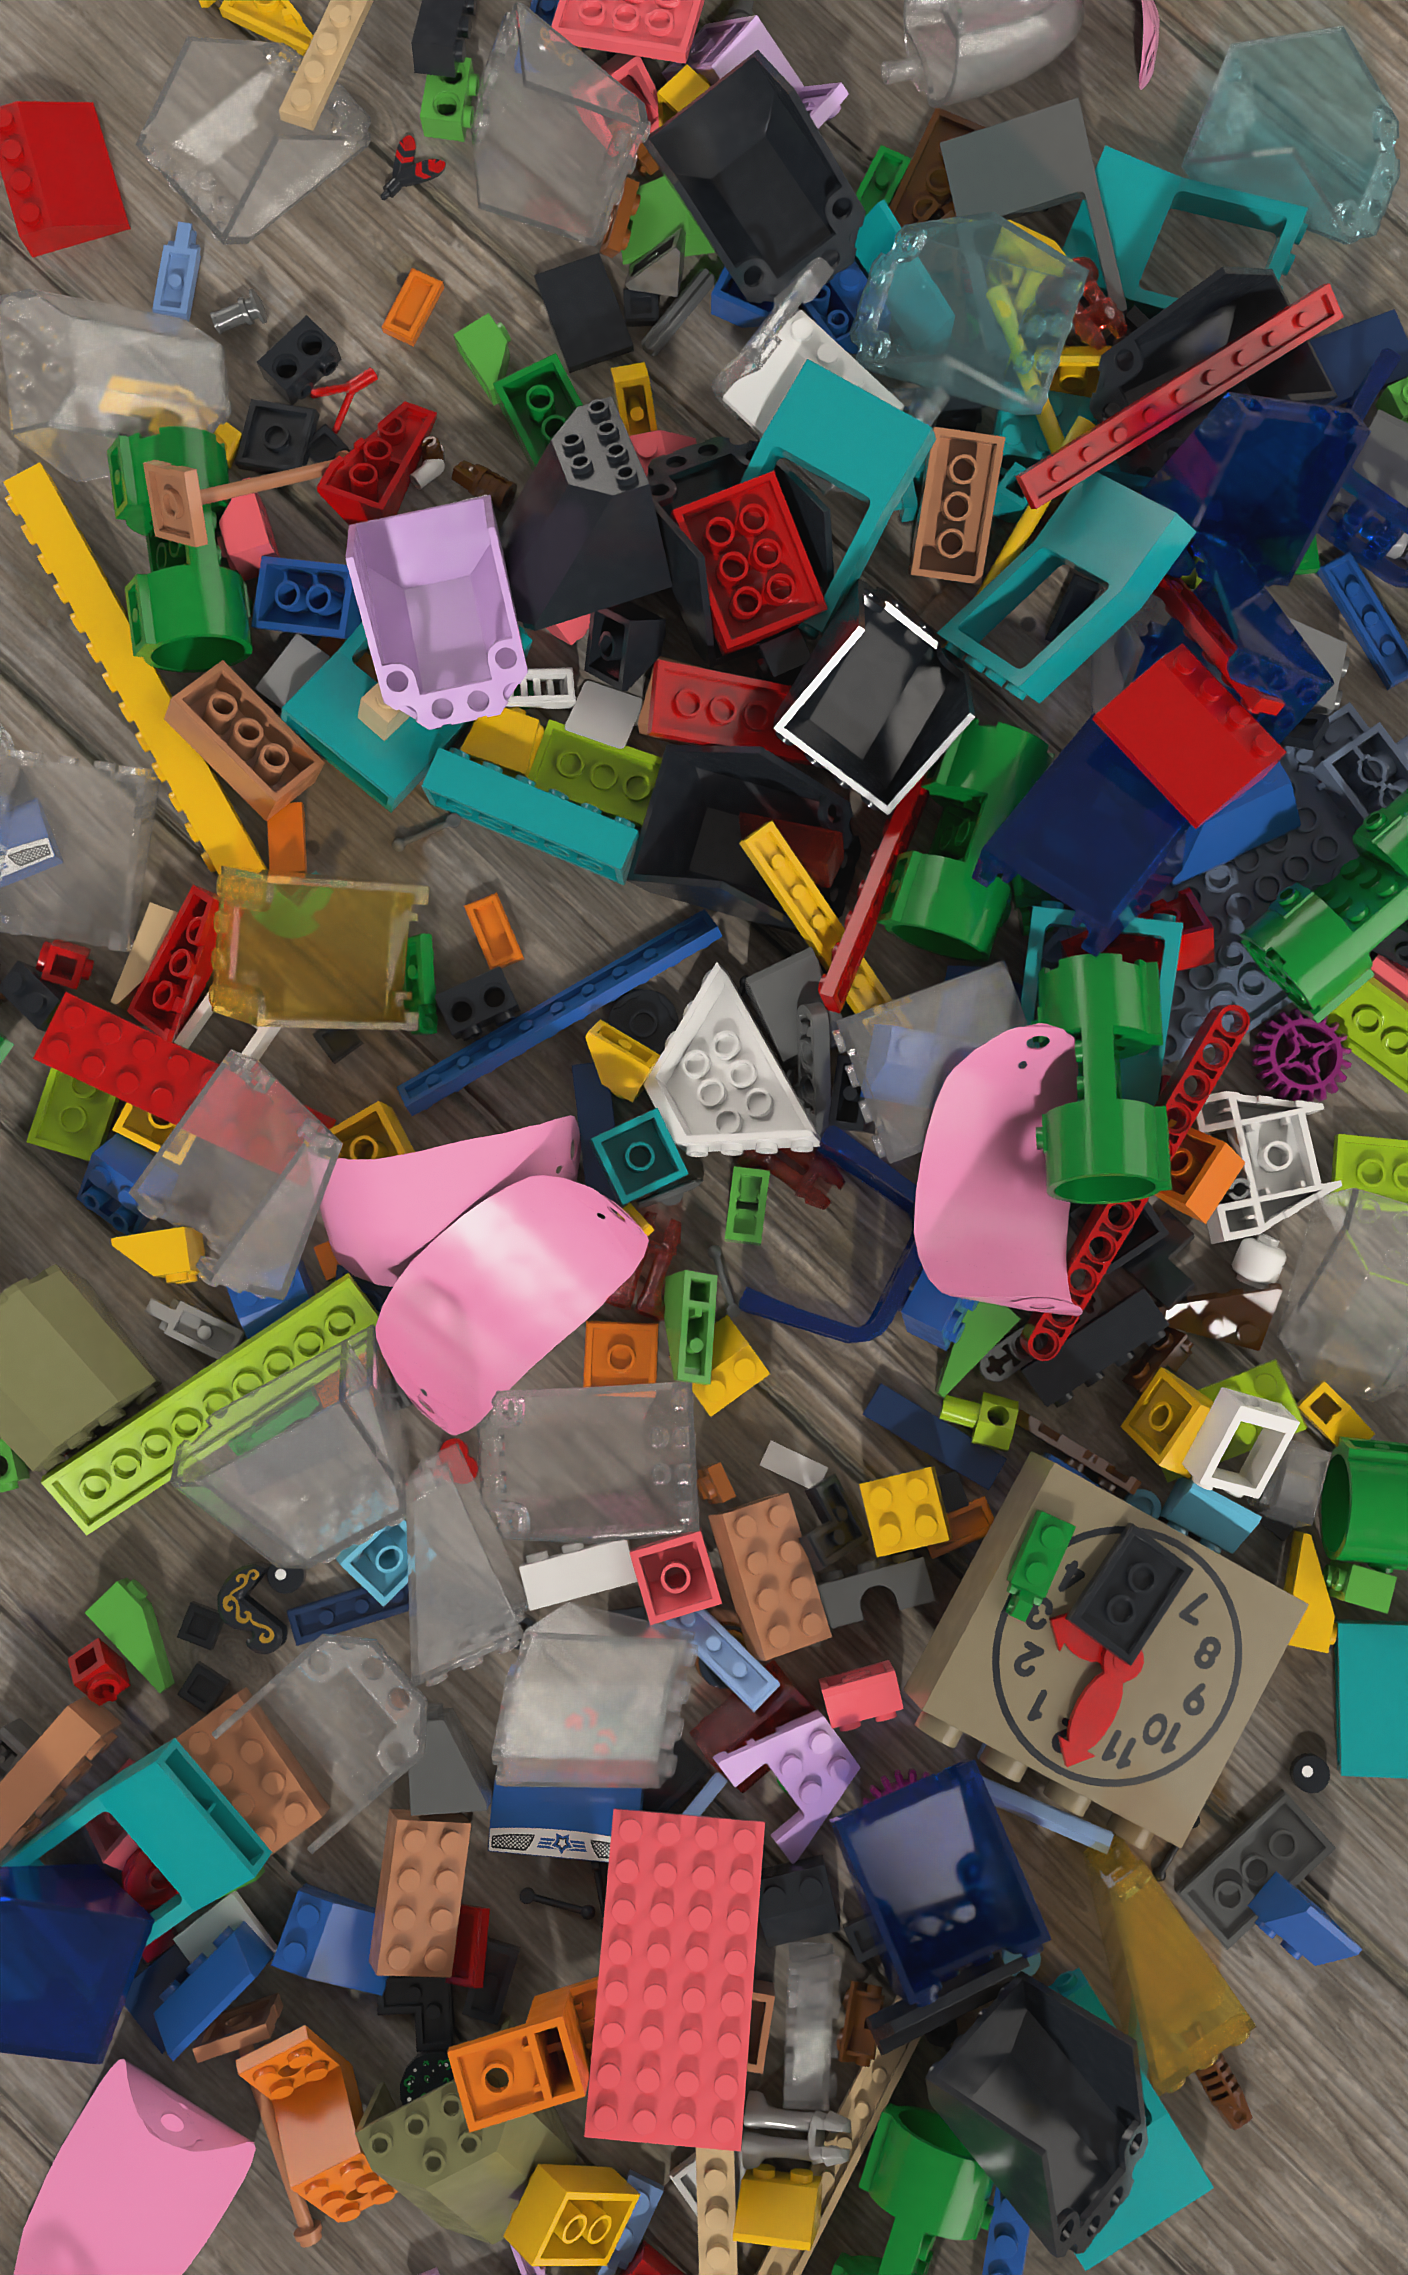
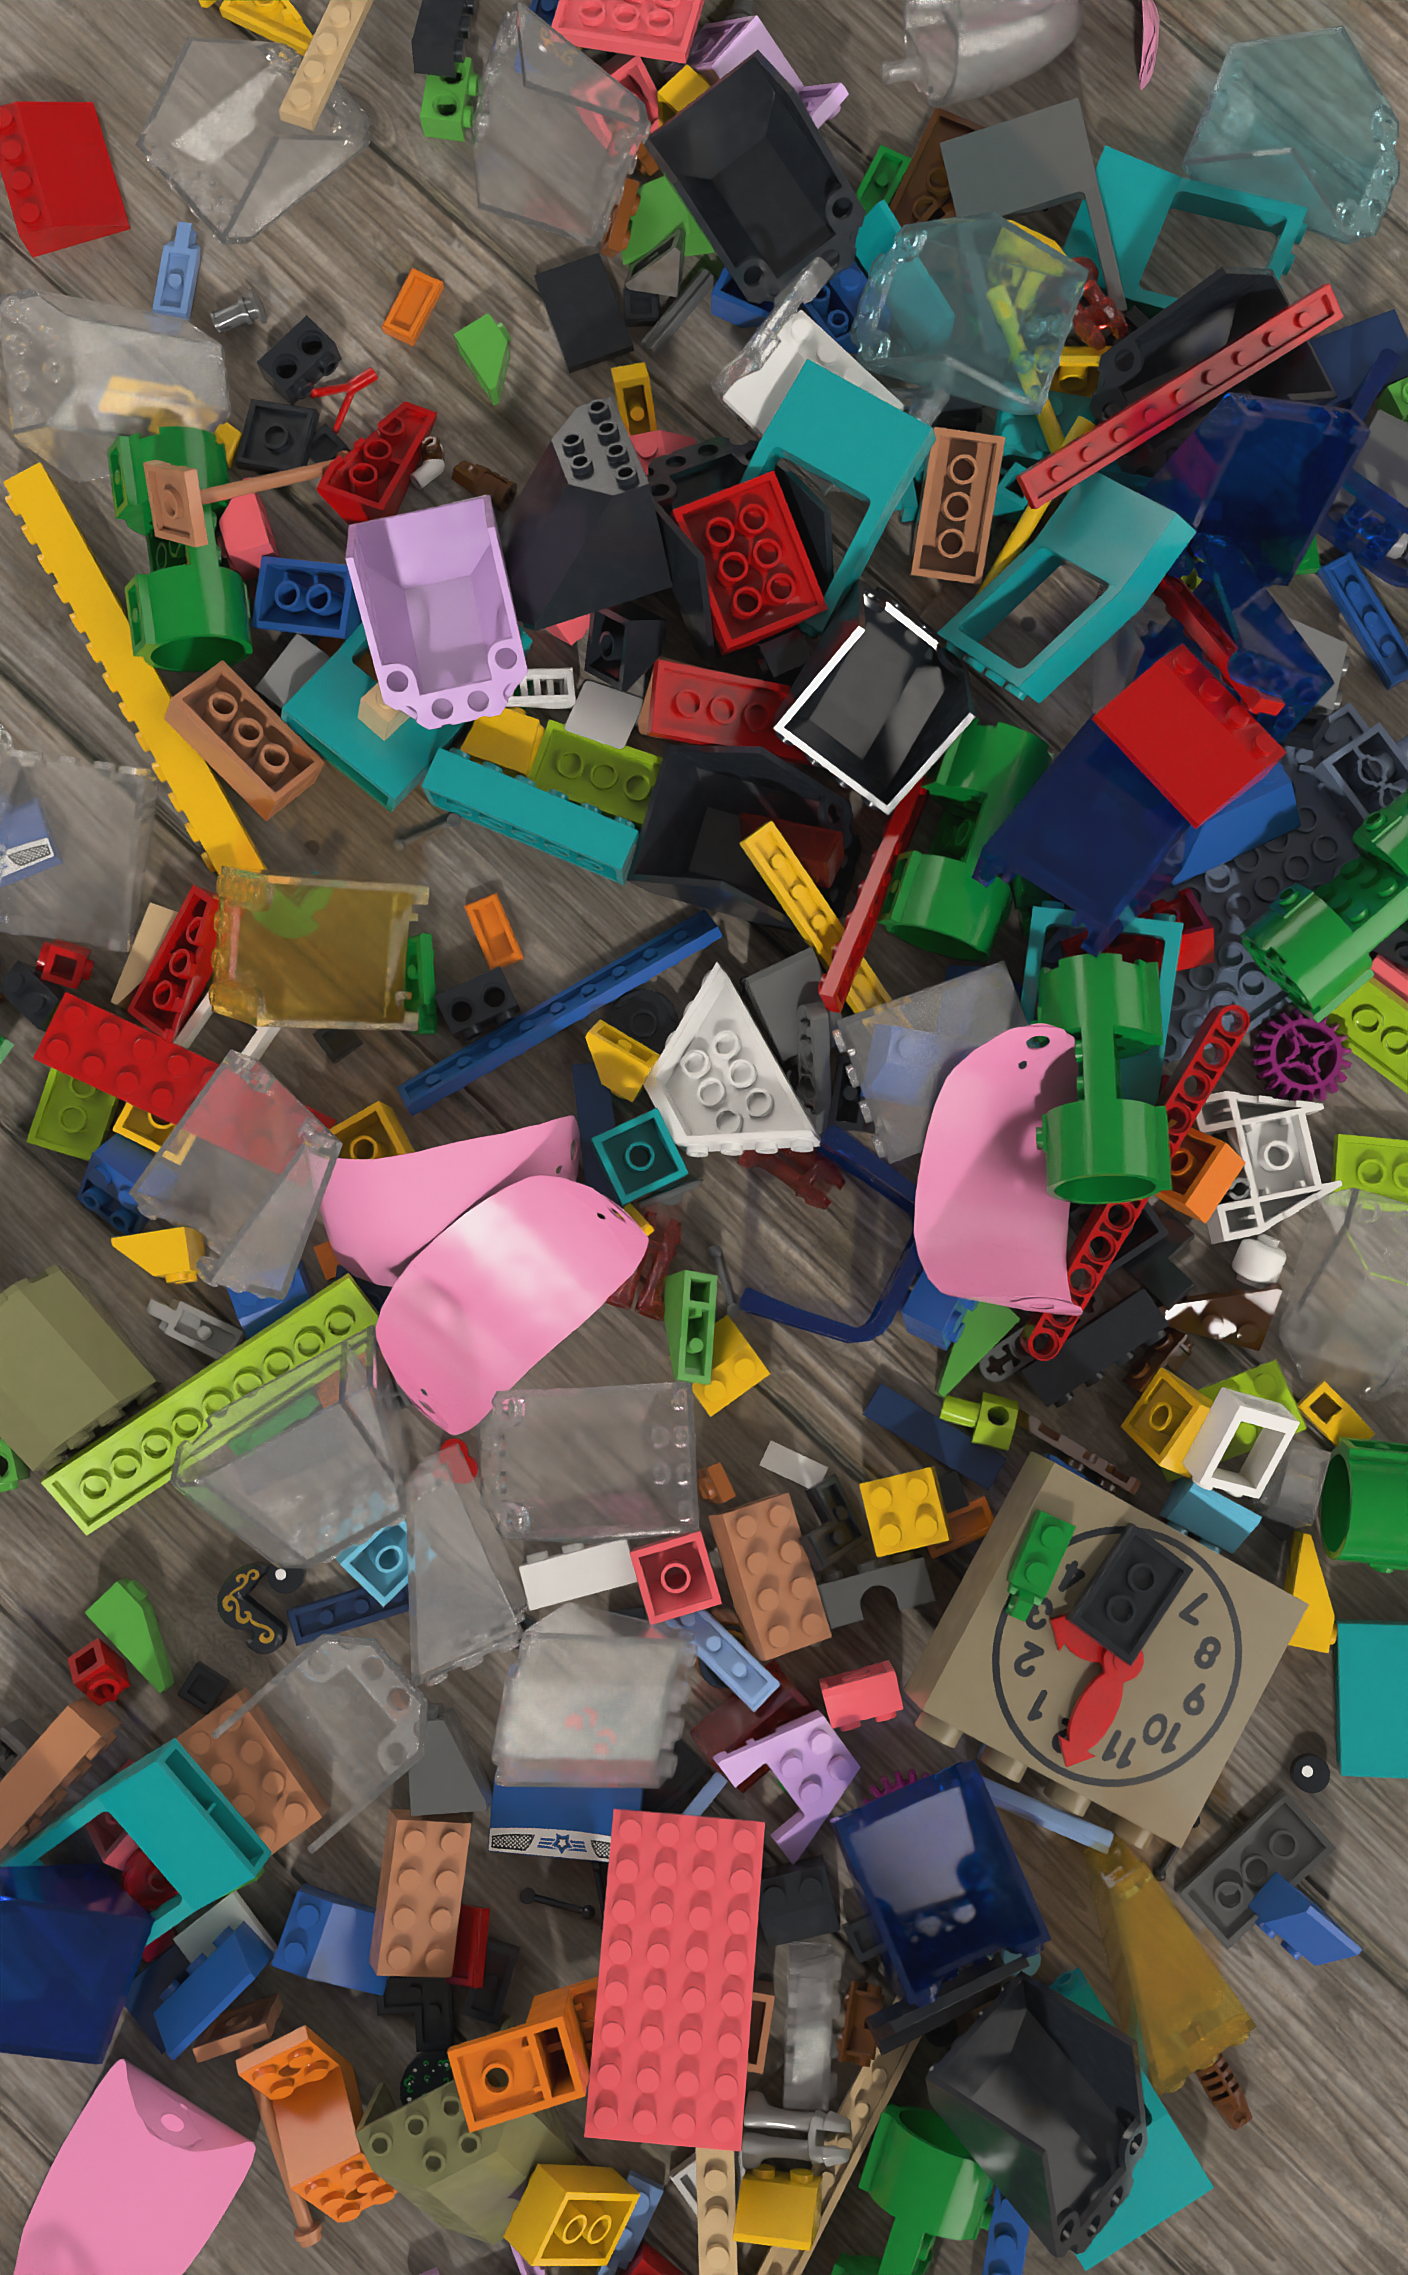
(201, 1625): black tile -> none
(288, 839): orange tile -> none
(407, 173): piece -> none
(537, 404): green brick -> none
(620, 1353): orange tile -> none
(747, 1206): bright green brick -> none
(1077, 599): black tile -> none
(1145, 1501): medium azure tile -> none
(1359, 1585): bright green brick -> none

